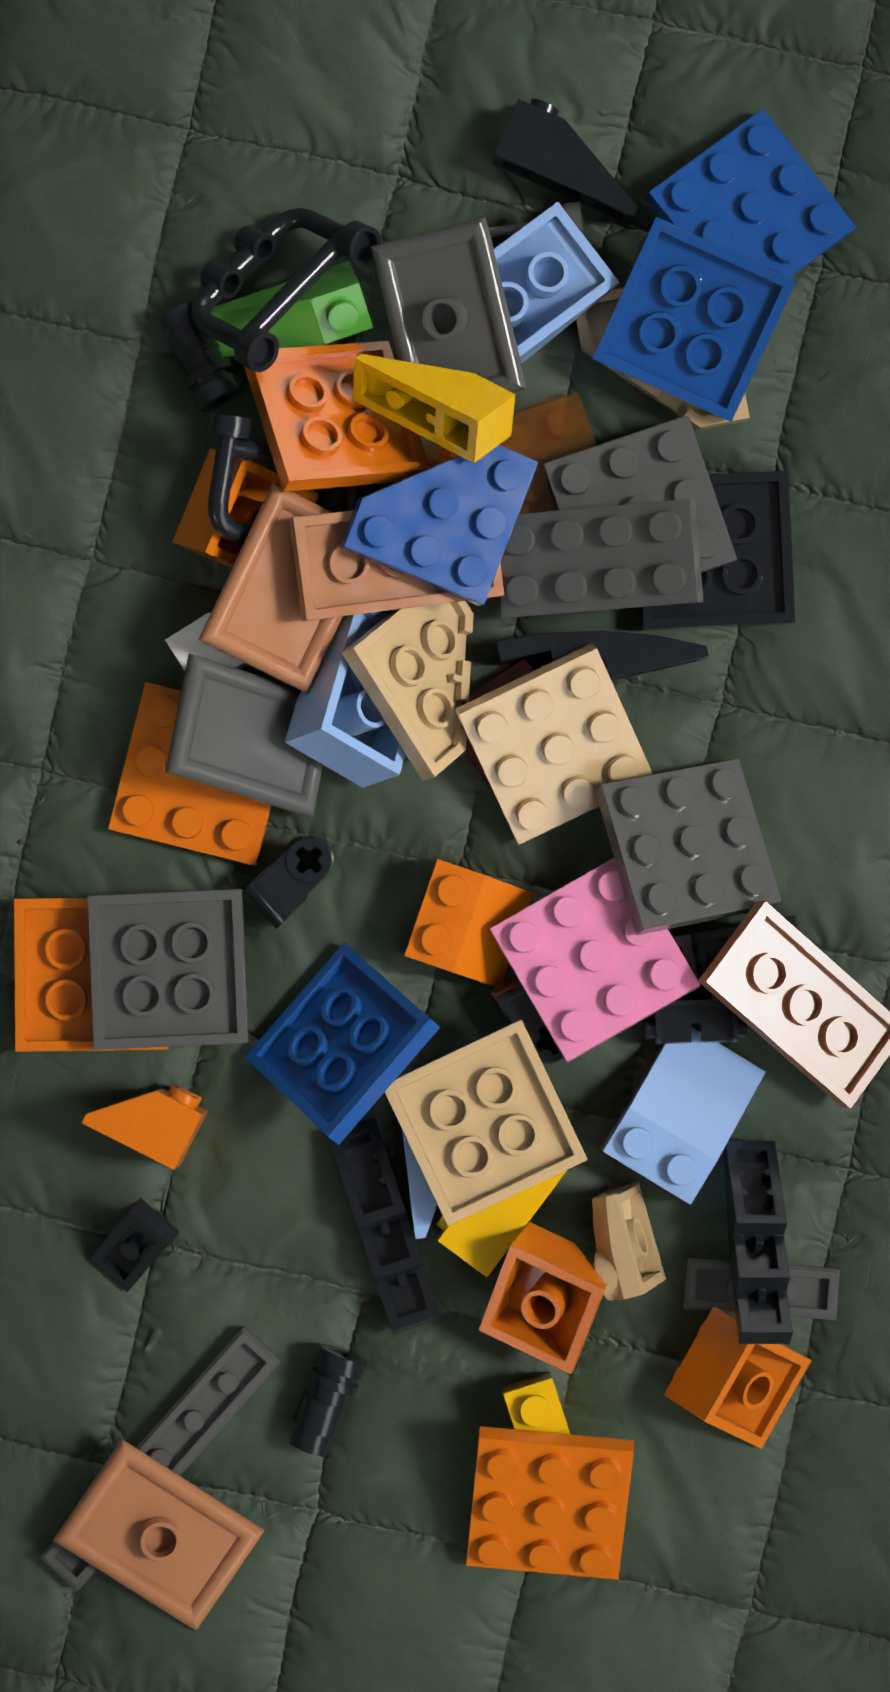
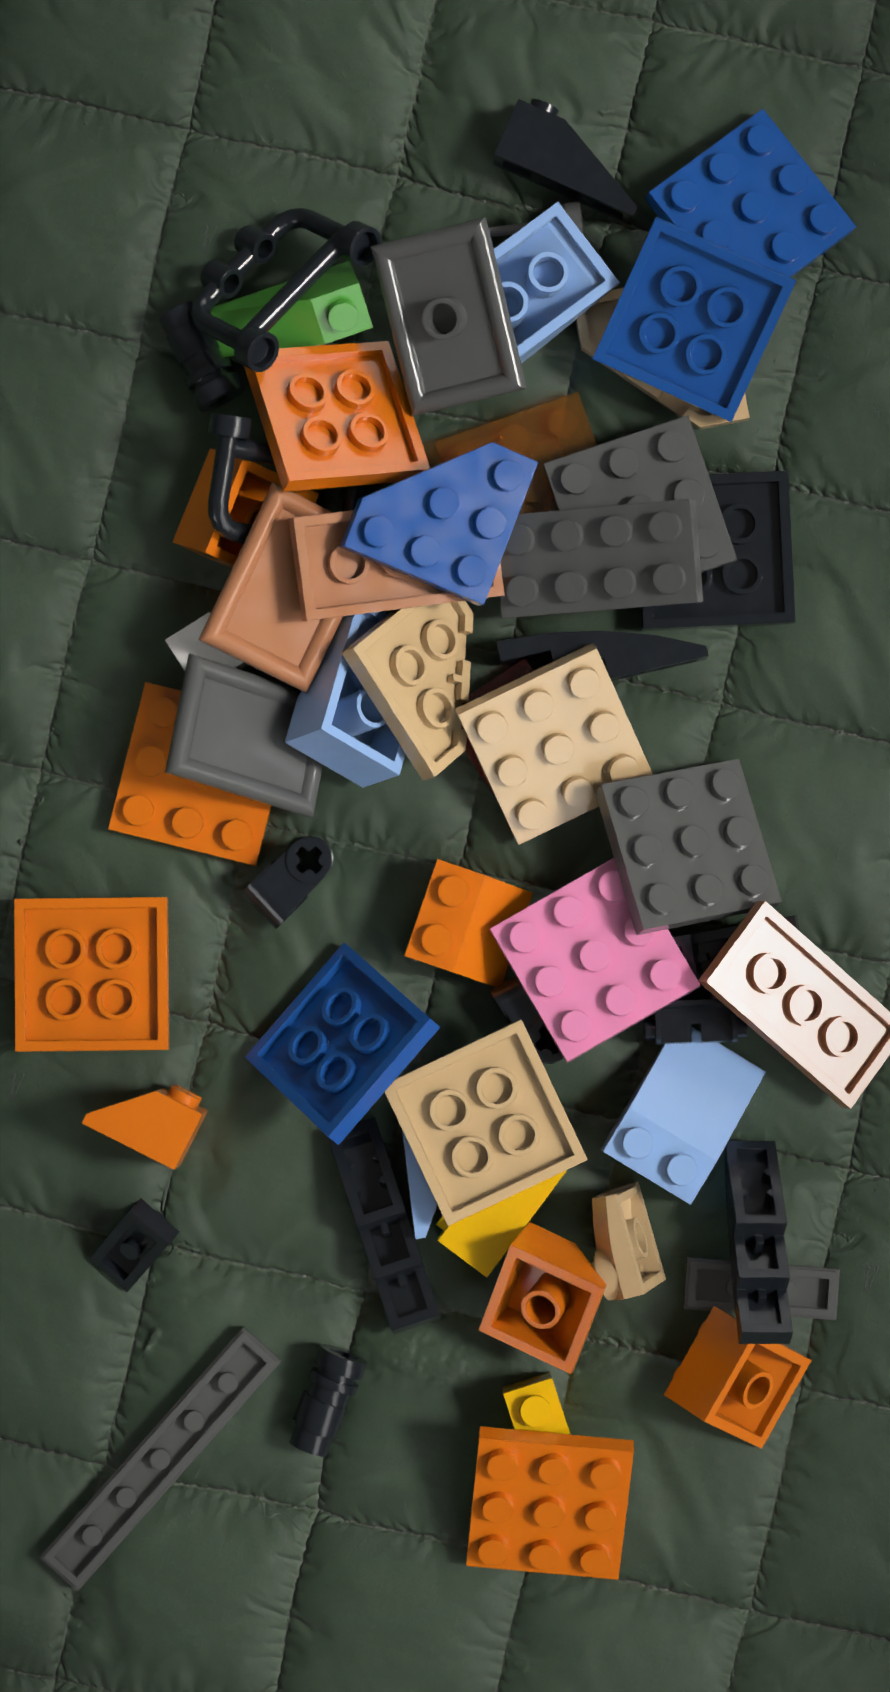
(158, 1535): nougat piece -> none
(168, 969): dark grey plate -> none
(437, 403): yellow slope -> none

